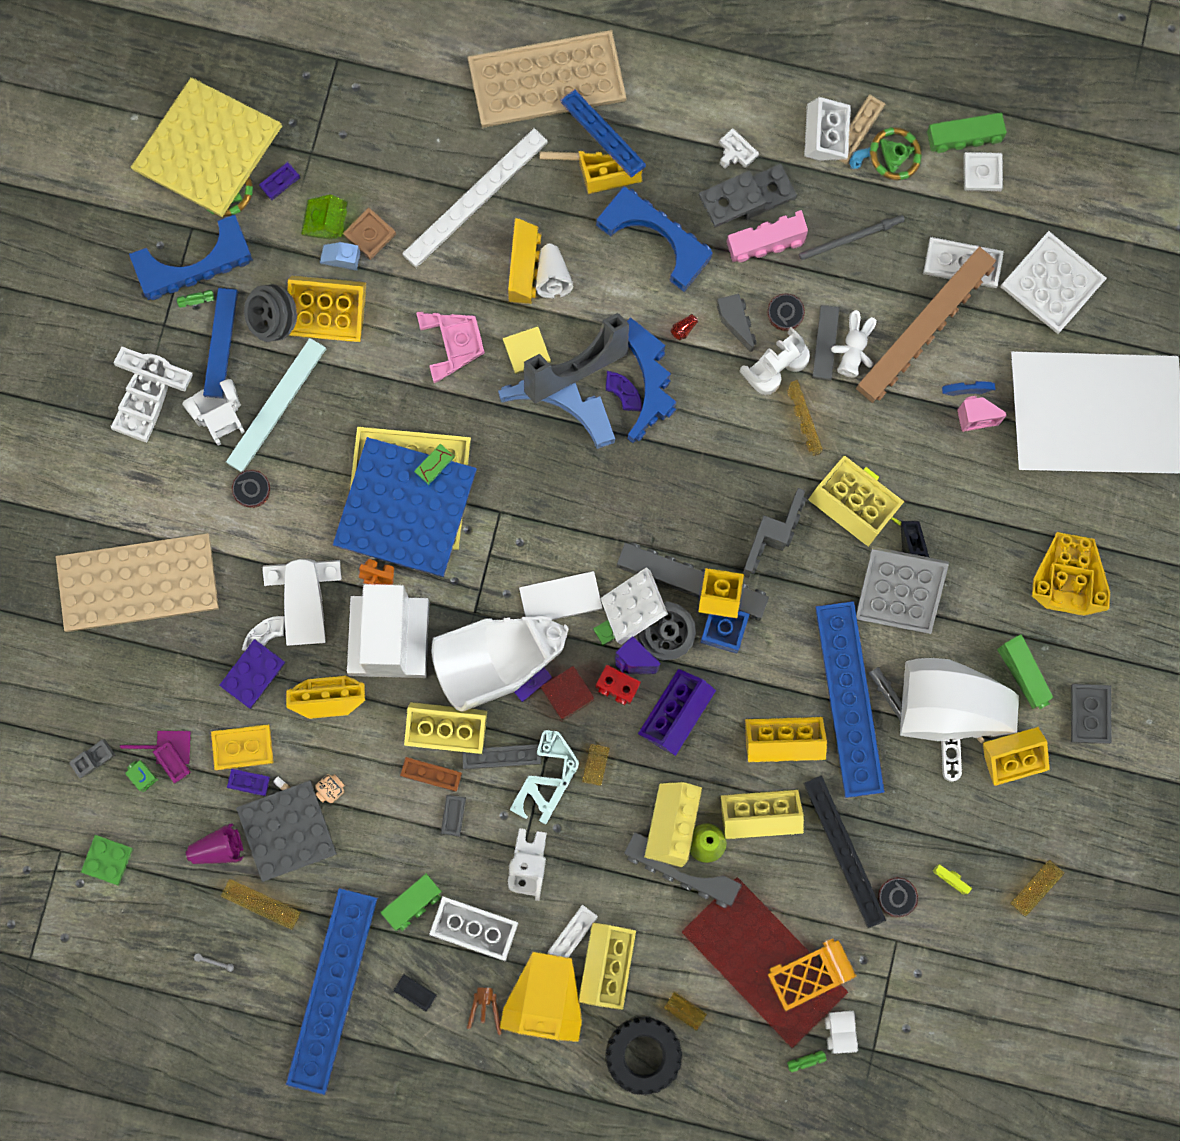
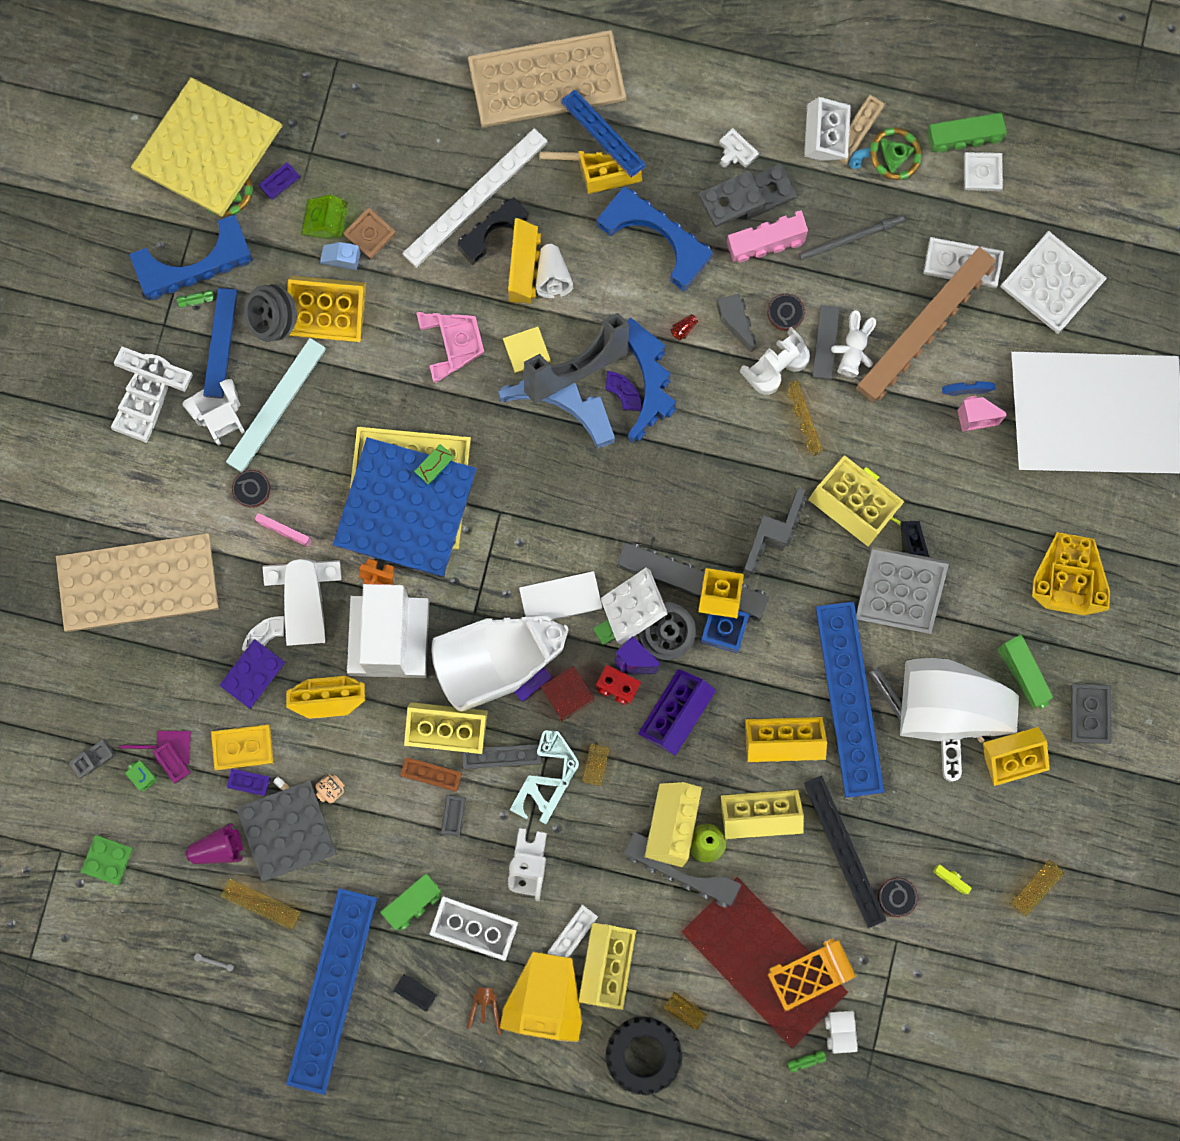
(283, 530): none -> bright pink tile
(473, 244): none -> black arch

